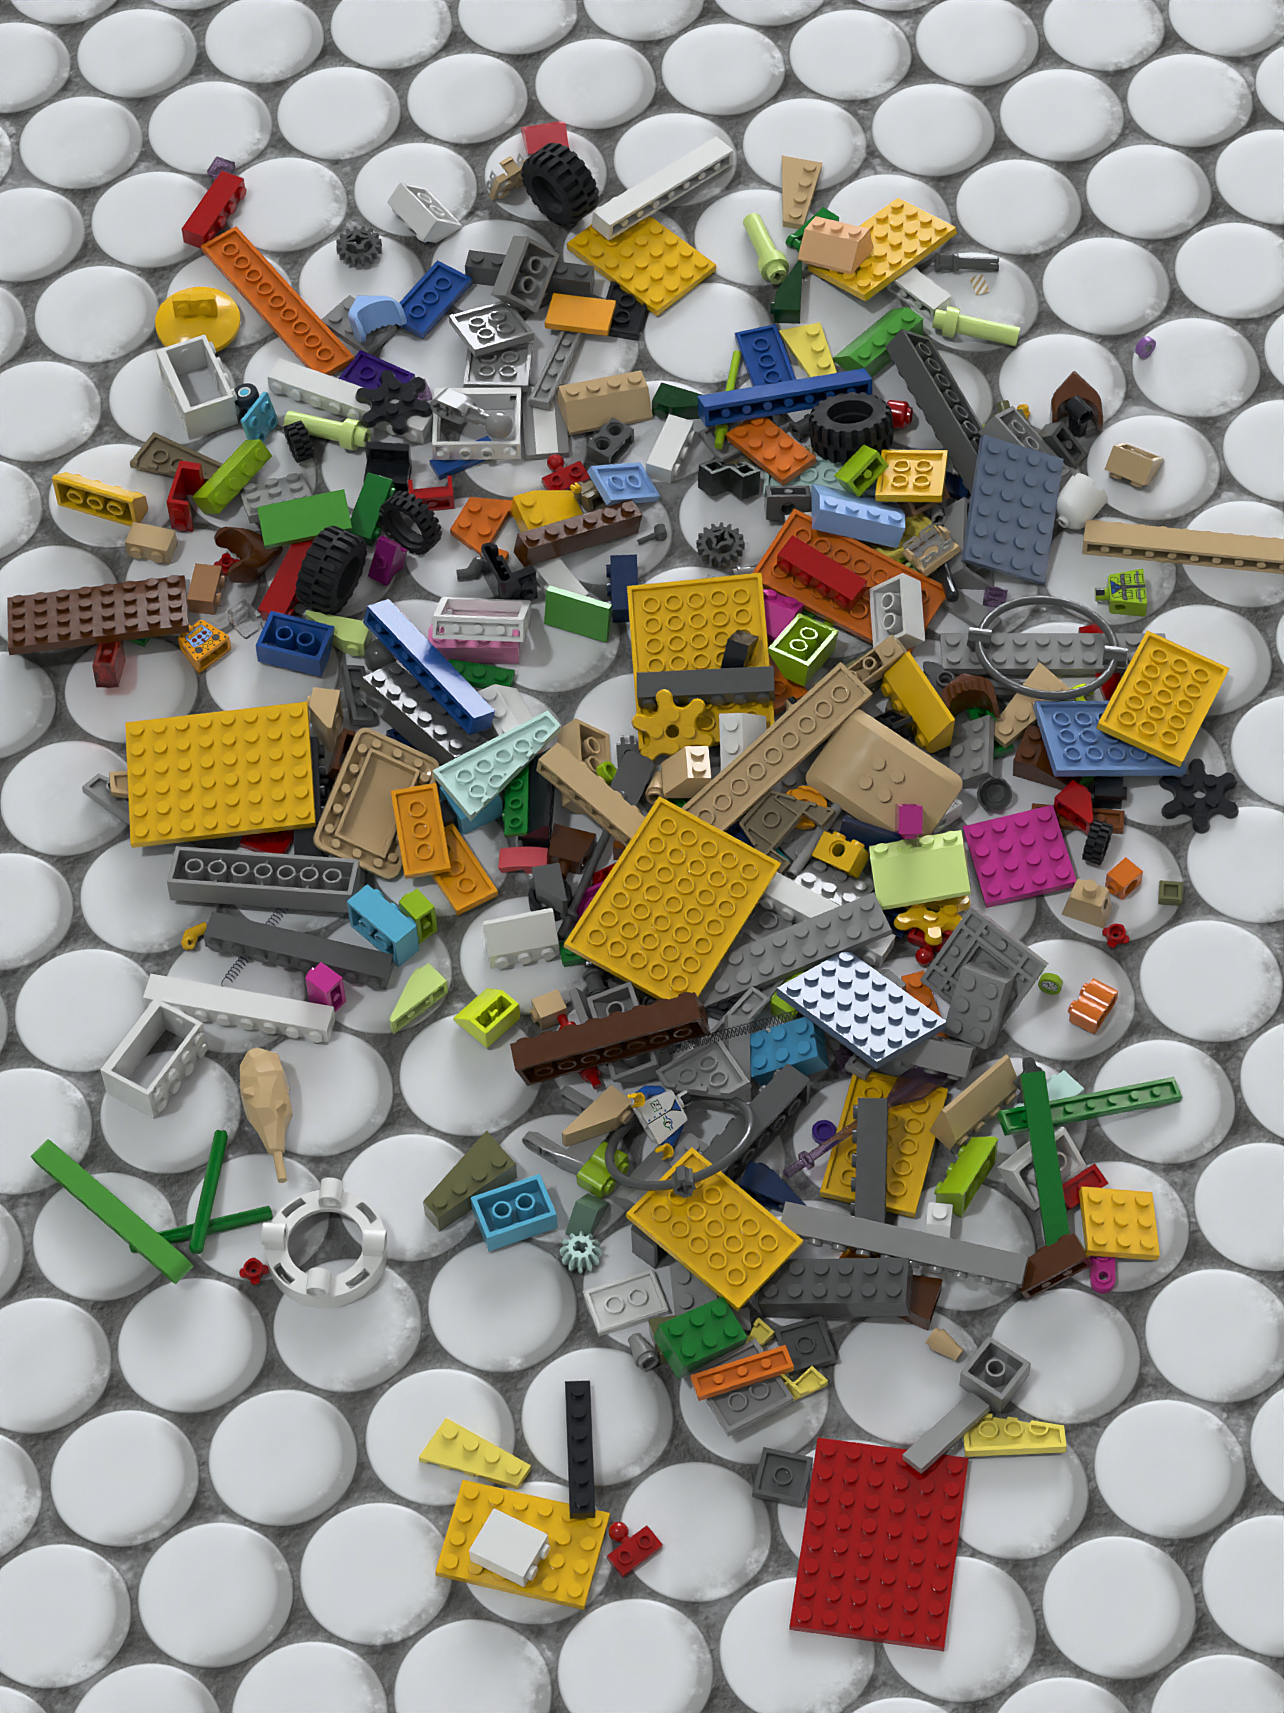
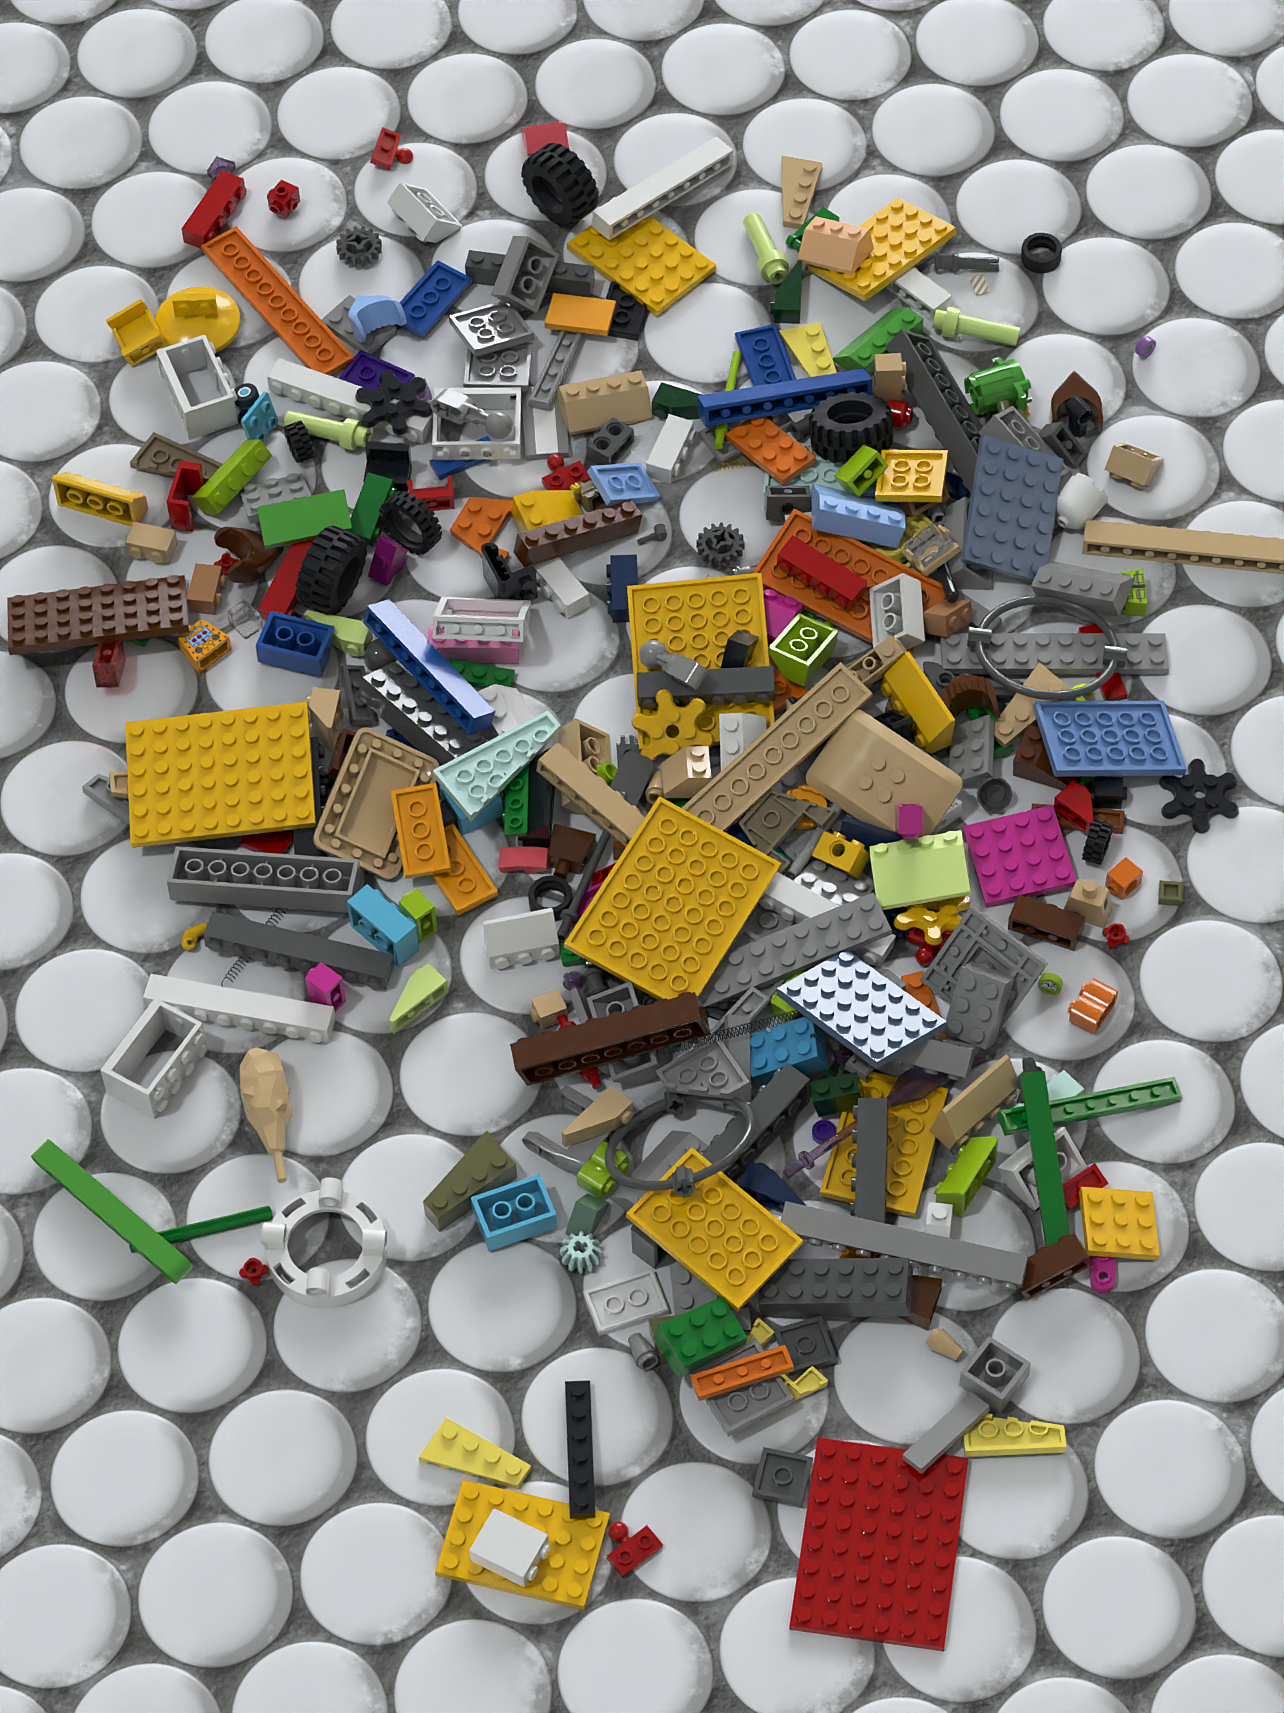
(137, 332): none -> yellow panel
(208, 1192): green axle -> none
(283, 198): none -> red brick
(387, 149): none -> red plate
(473, 570): dark grey arm -> none
(489, 1016): neon yellow slope -> none
(503, 184): tan piece -> none
(549, 886): dark grey slope -> none
(573, 980): none -> clear purple plate
(577, 613): bright green tile -> none
(654, 655): none -> light grey beam
(661, 1115): torso -> none
(718, 477): pearl dark grey brick -> none
(836, 1093): none -> dark green brick
(888, 377): none -> tan brick
(947, 617): none -> medium nougat brick
(994, 596): clear purple plate -> none
(998, 384): none -> bright green container
(1041, 240): none -> black tyre
(1046, 922): none -> reddish brown brick
(1092, 588): none -> light grey slope
(1163, 698): yellow plate -> none

